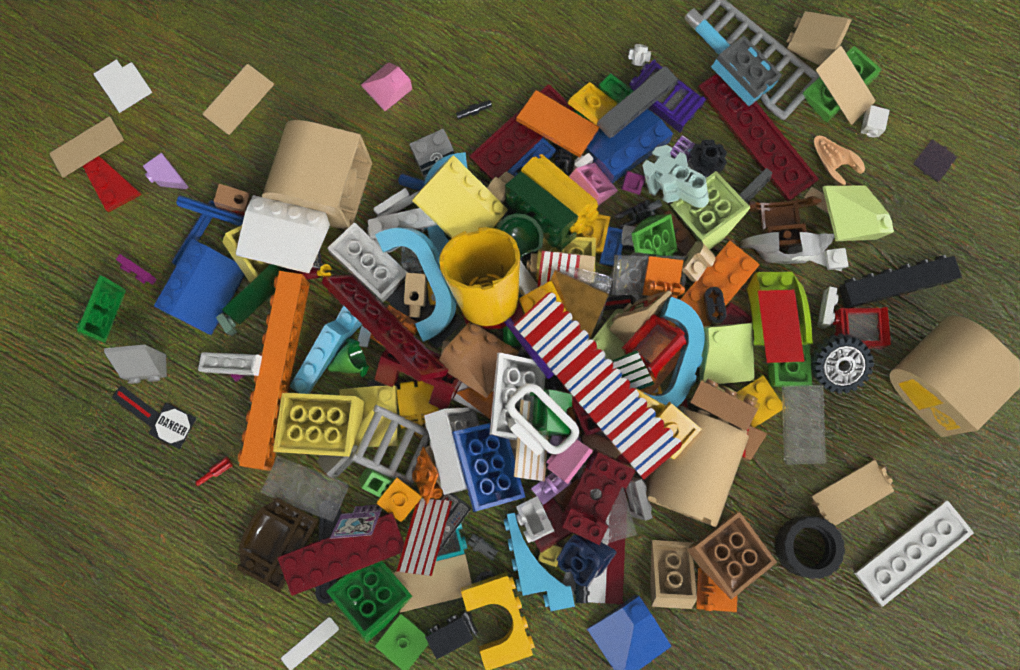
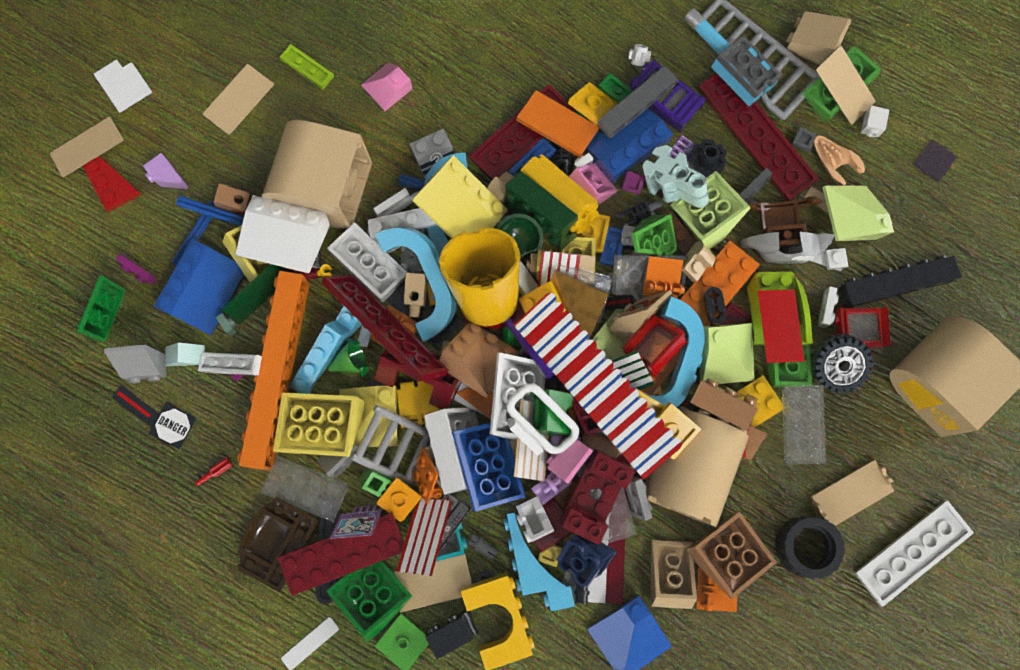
(183, 354): none -> light aqua slope
(306, 66): none -> lime tile
(473, 109): black bar -> none
(804, 139): none -> dark grey plate

